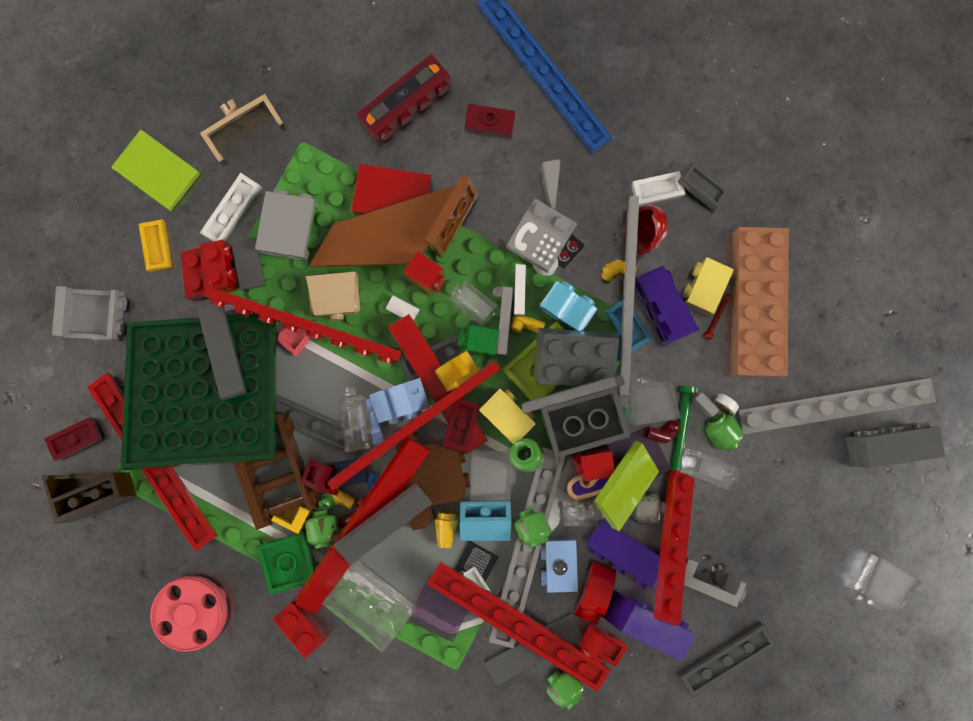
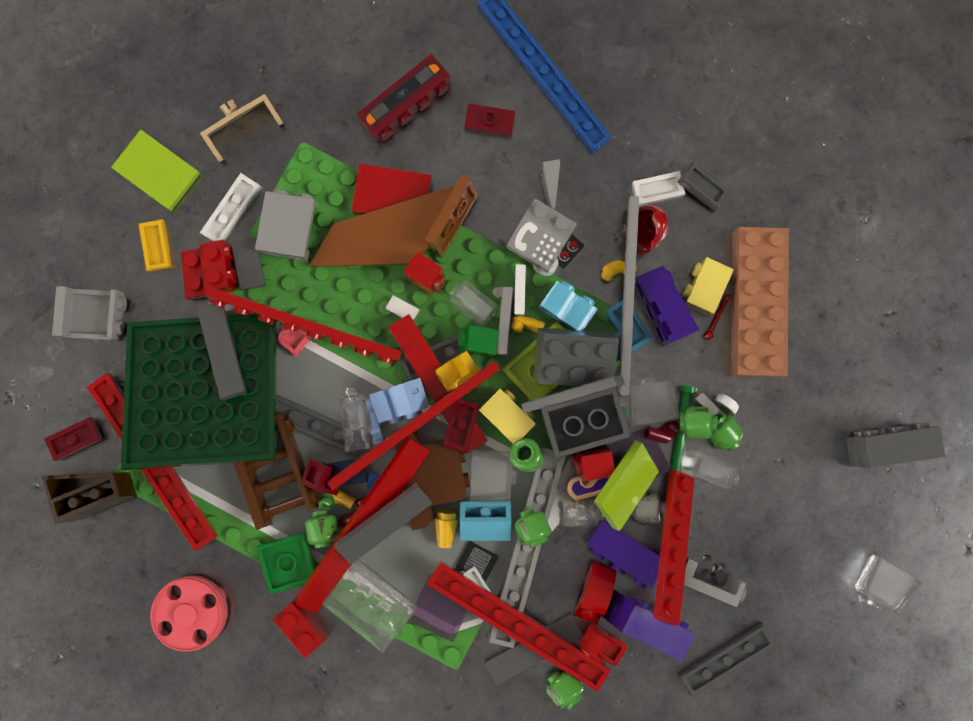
(294, 518): yellow panel -> none
(334, 295): tan torso -> none
(560, 565): light blue piece -> none
(698, 422): none -> bright green head
(836, 406): light grey plate -> none

